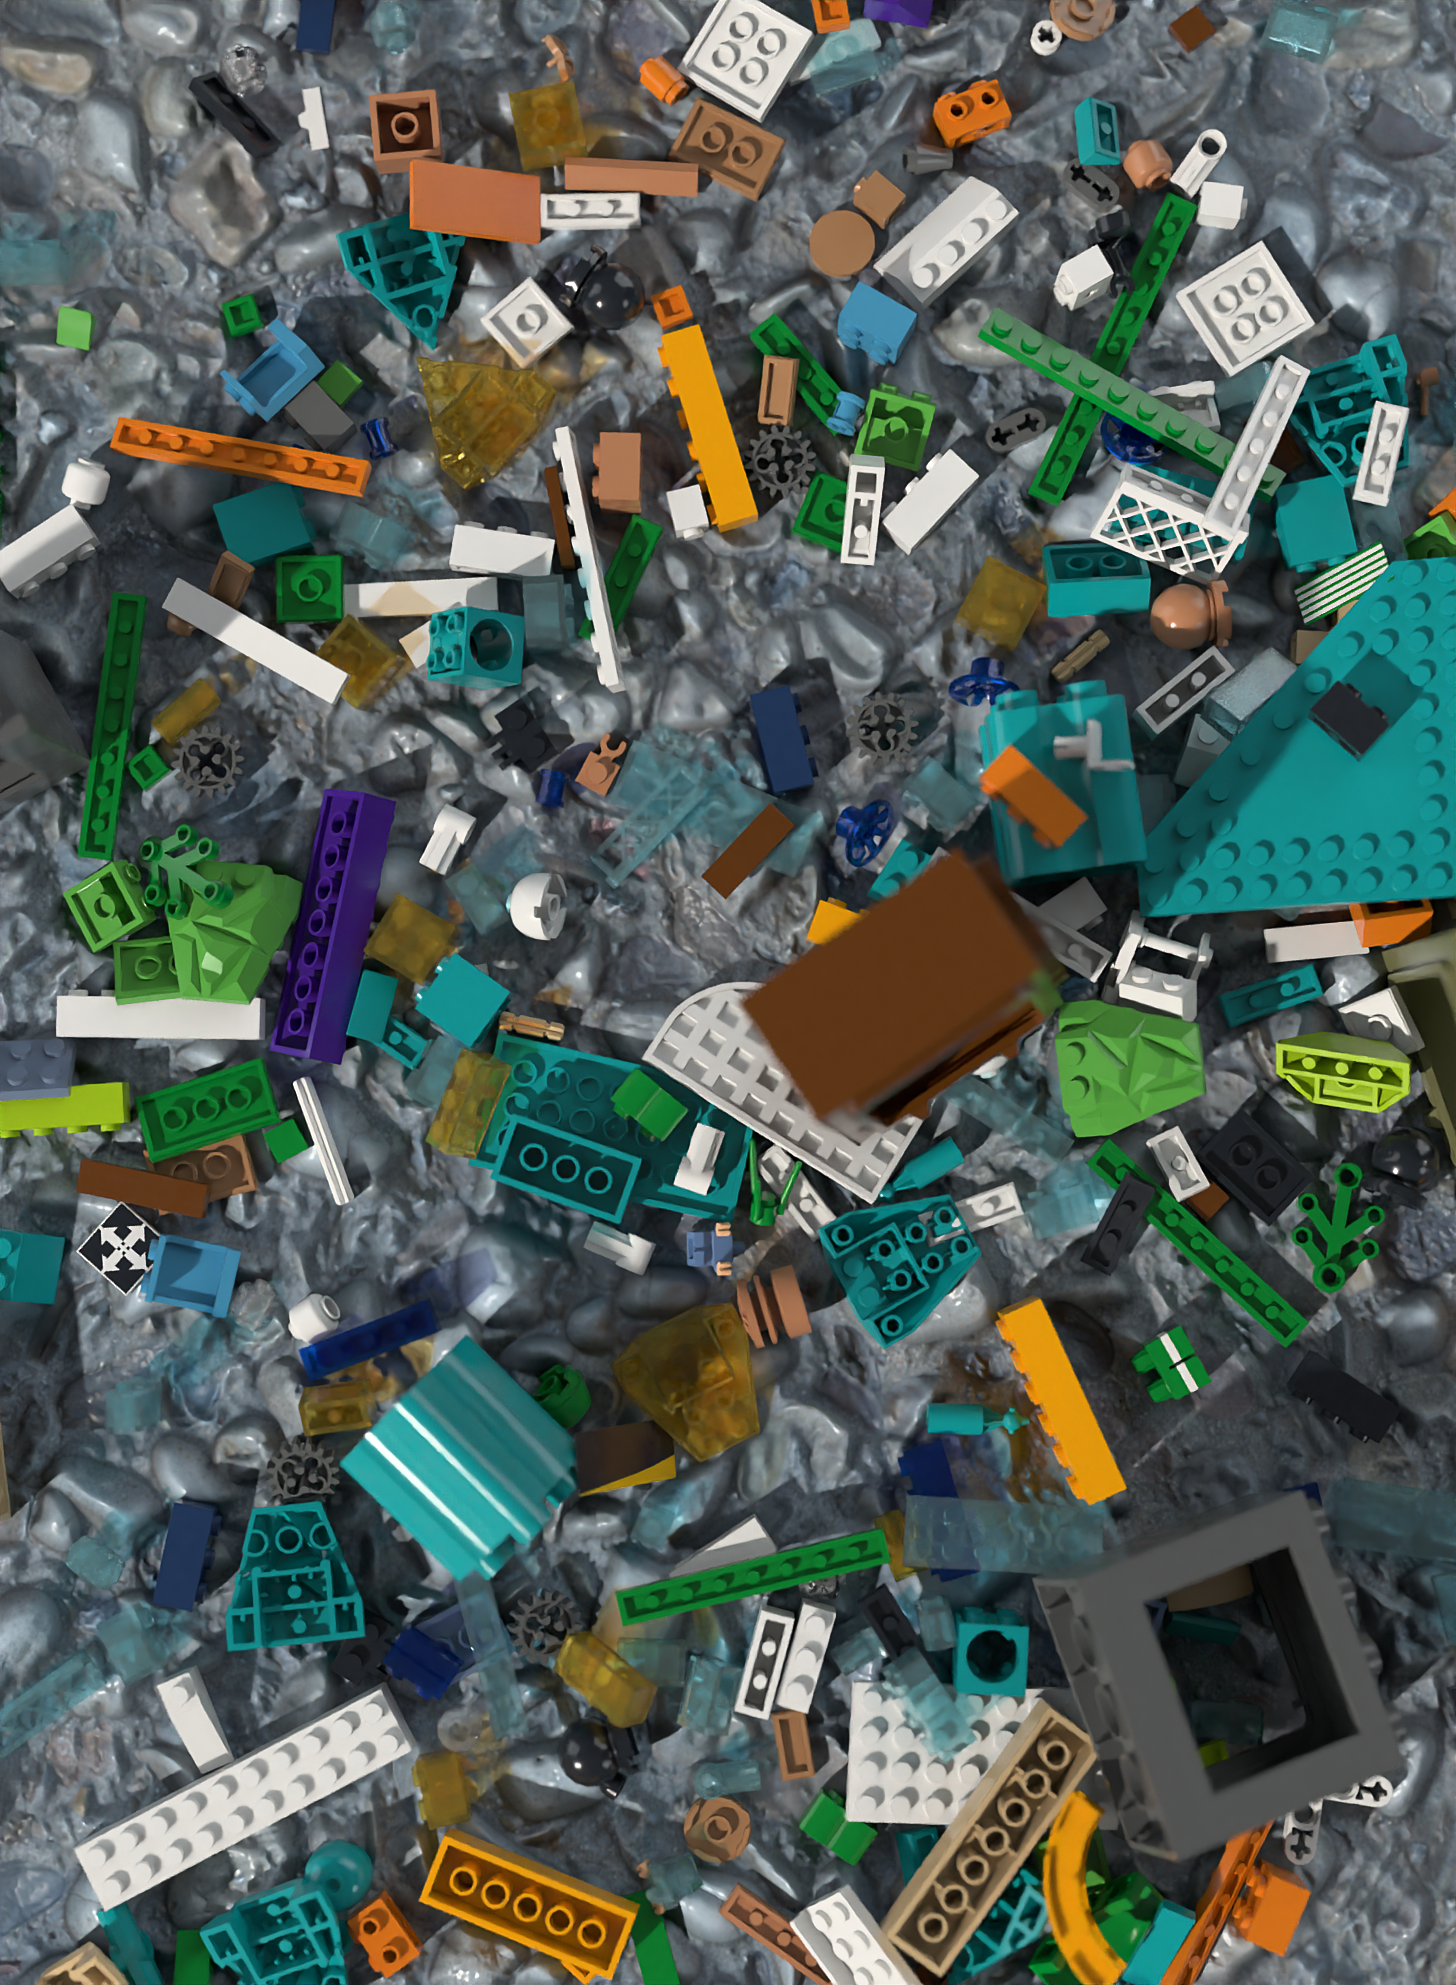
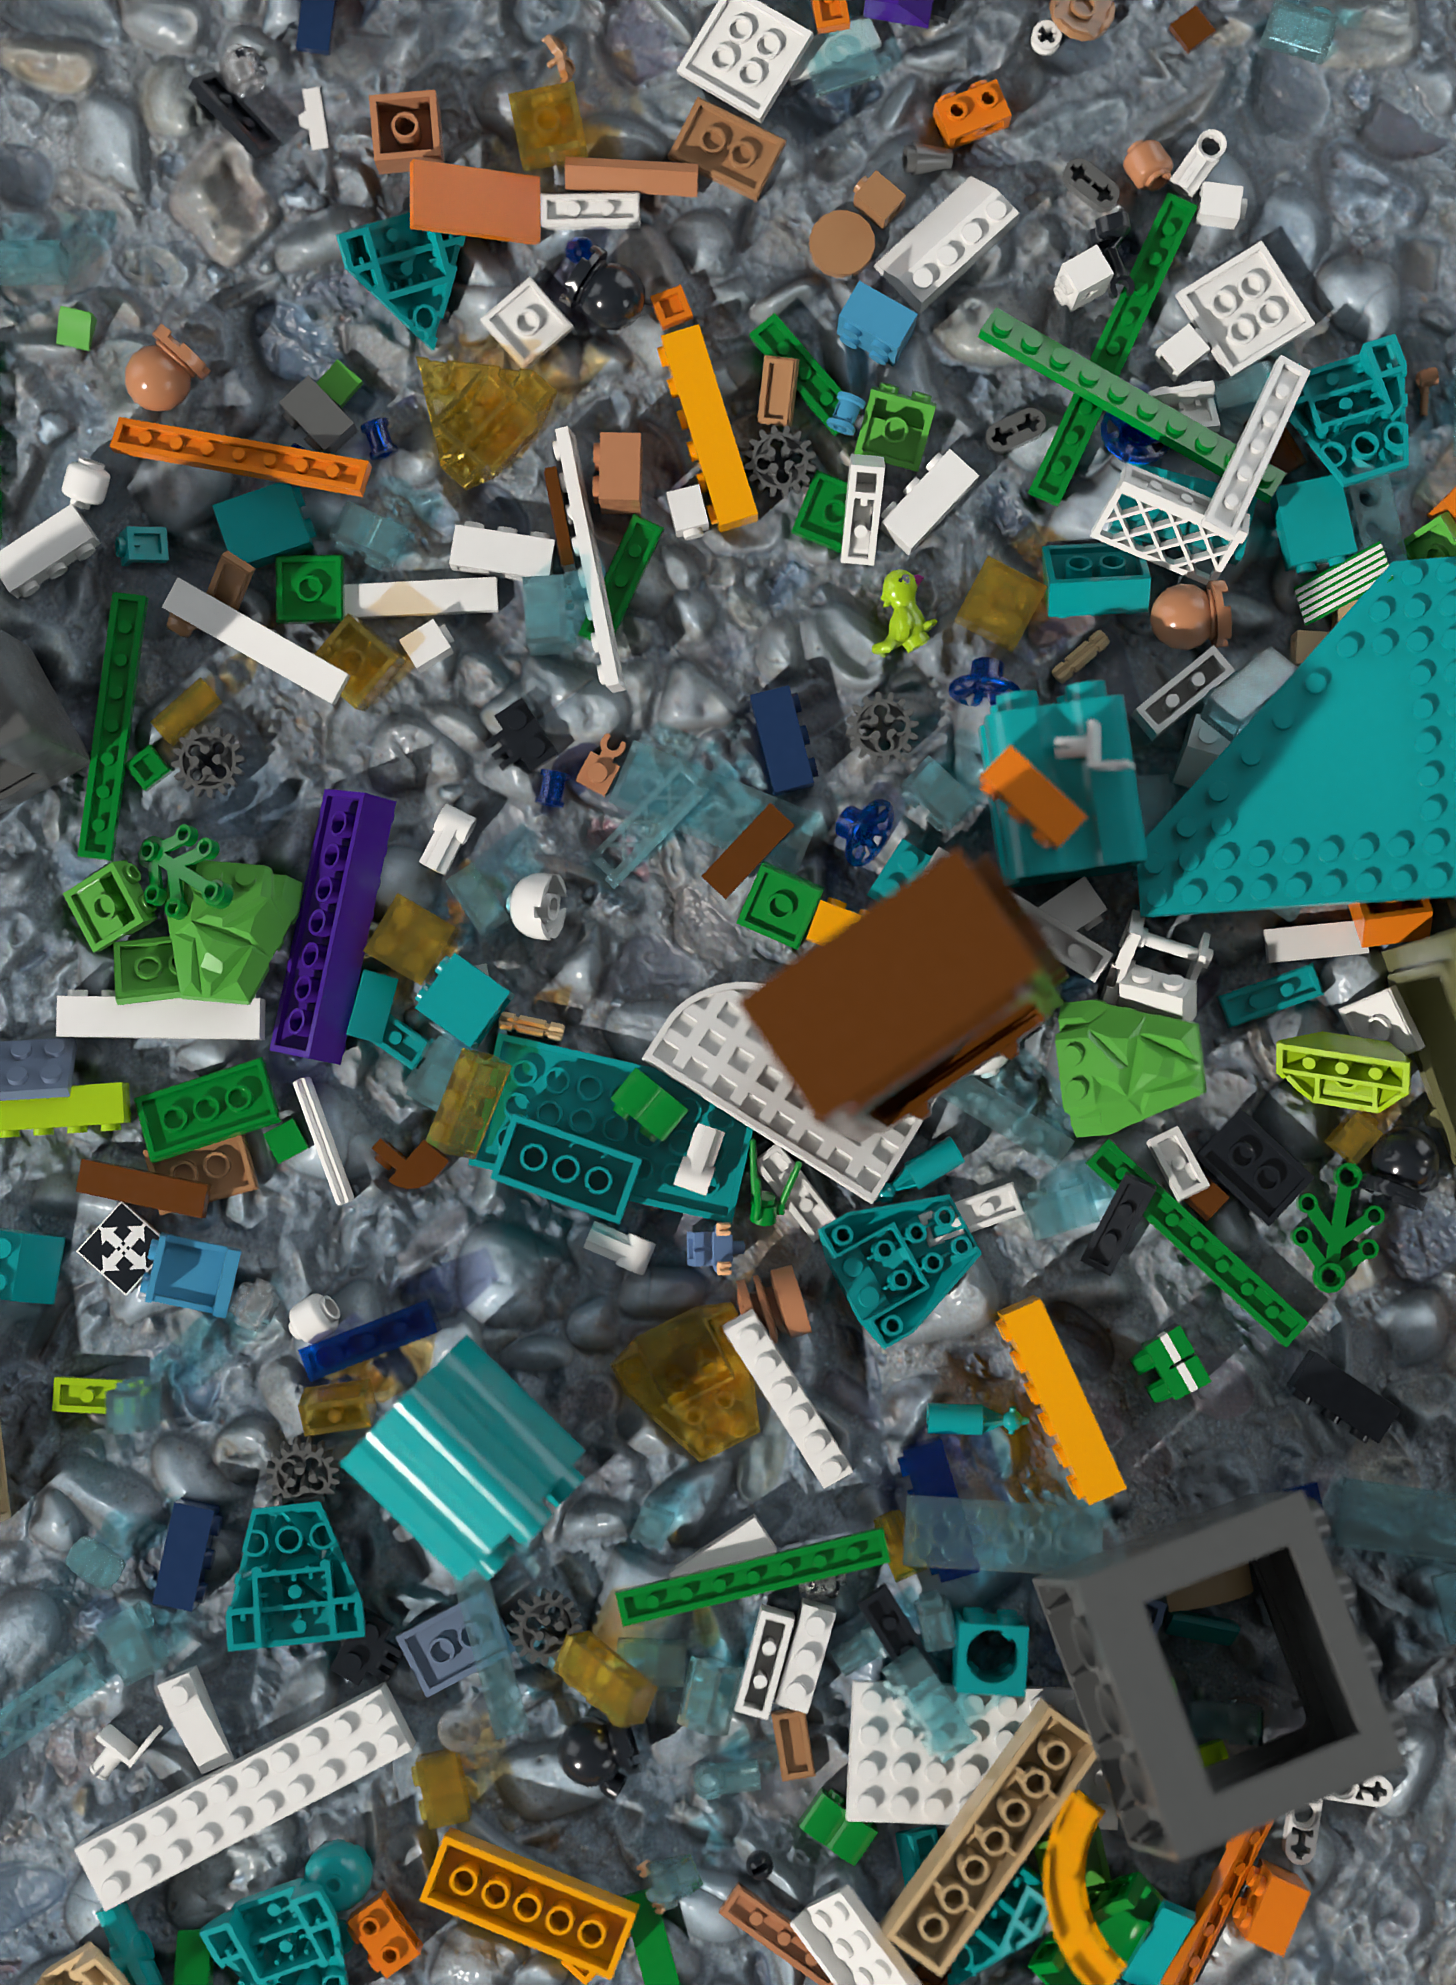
(81, 1394): none -> lime plate
(117, 1749): none -> white bracket
(142, 545): none -> teal bracket
(162, 373): none -> nougat tile
(242, 315): green tile -> none
(275, 374): dark azure panel -> none
(392, 27): clear light blue head -> none
(417, 1170): none -> reddish brown brick
(422, 1663): clear blue brick -> none
(498, 644): teal brick -> none
(563, 1395): green cone -> none
(580, 244): none -> clear blue hinge
(623, 1456): black sticker -> none
(663, 80): orange brick -> none
(717, 1828): medium nougat tile -> none
(756, 1859): none -> black hinge
(780, 905): none -> green tile
(787, 1398): none -> white plate
(907, 622): none -> lime animal
(1097, 133): teal slope -> none
(1182, 351): none -> white brick
(1349, 720): black brick -> none
(1354, 1136): none -> clear yellow brick
(1381, 453): white tile -> none

